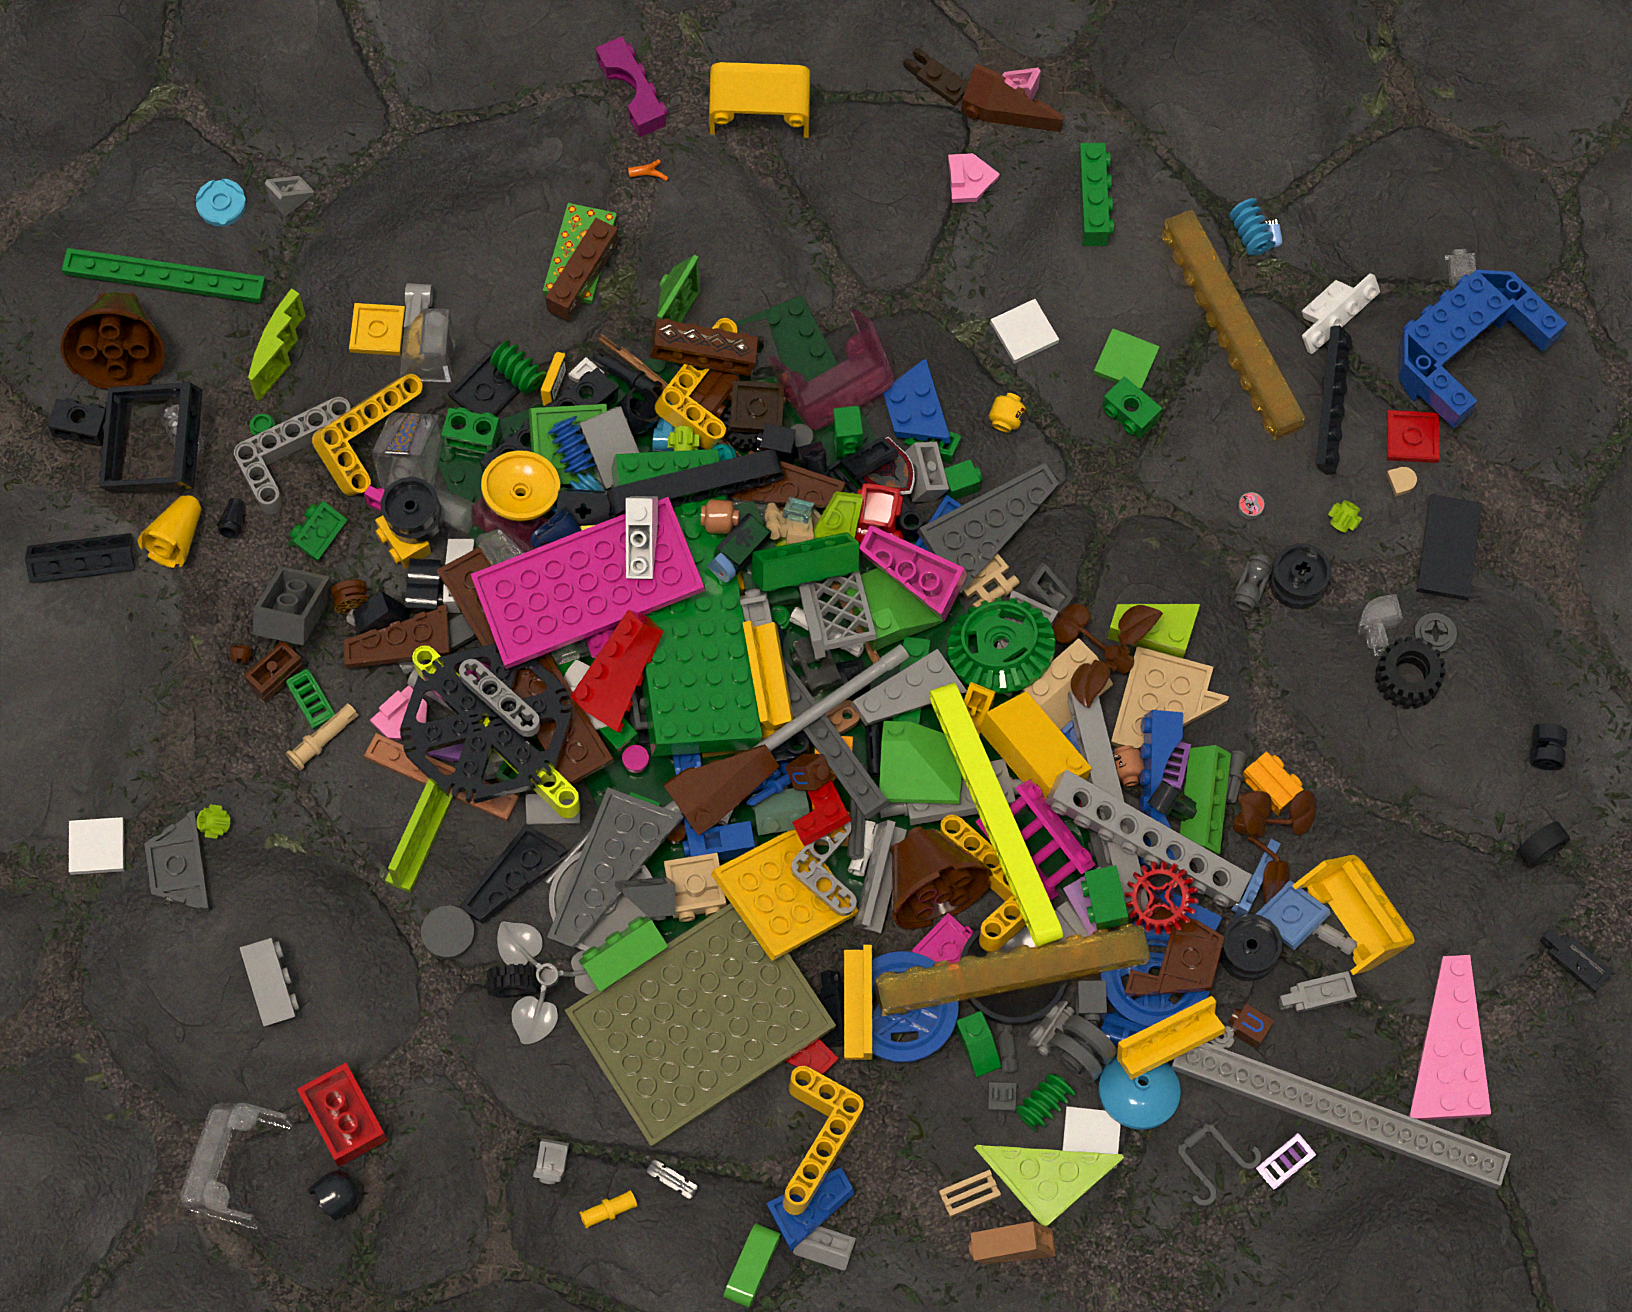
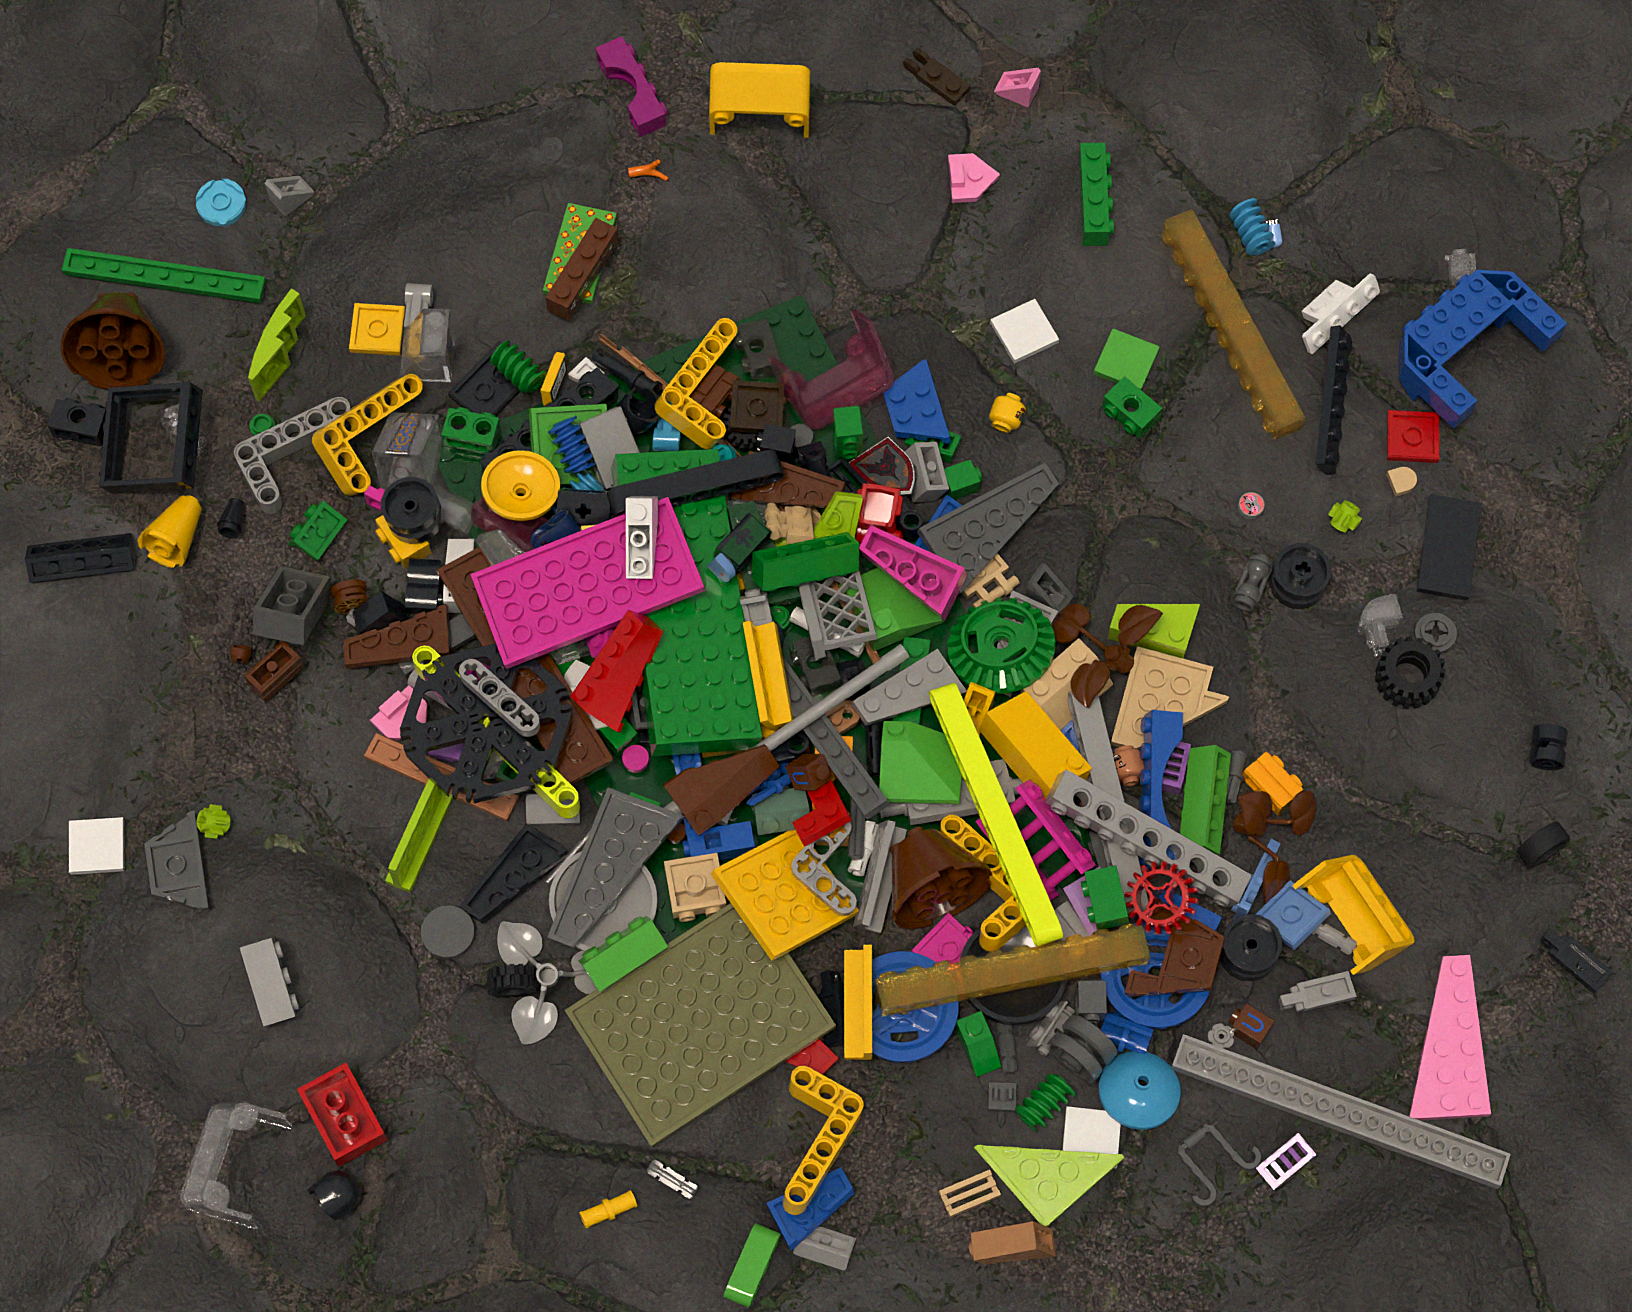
(301, 679): green slope -> none
(313, 743): tan pin -> none
(551, 1161): light grey bracket -> none
(650, 895): dark grey slope -> none
(679, 290): bright green slope -> none
(683, 439): lime gear -> none
(703, 347): reddish brown brick -> none
(719, 516): nougat head -> none
(798, 510): clear light blue tile -> none
(869, 458): black plate -> none
(997, 102): reddish brown wedge -> none
(1169, 1038): yellow fence -> none
(1171, 801): black piece -> none

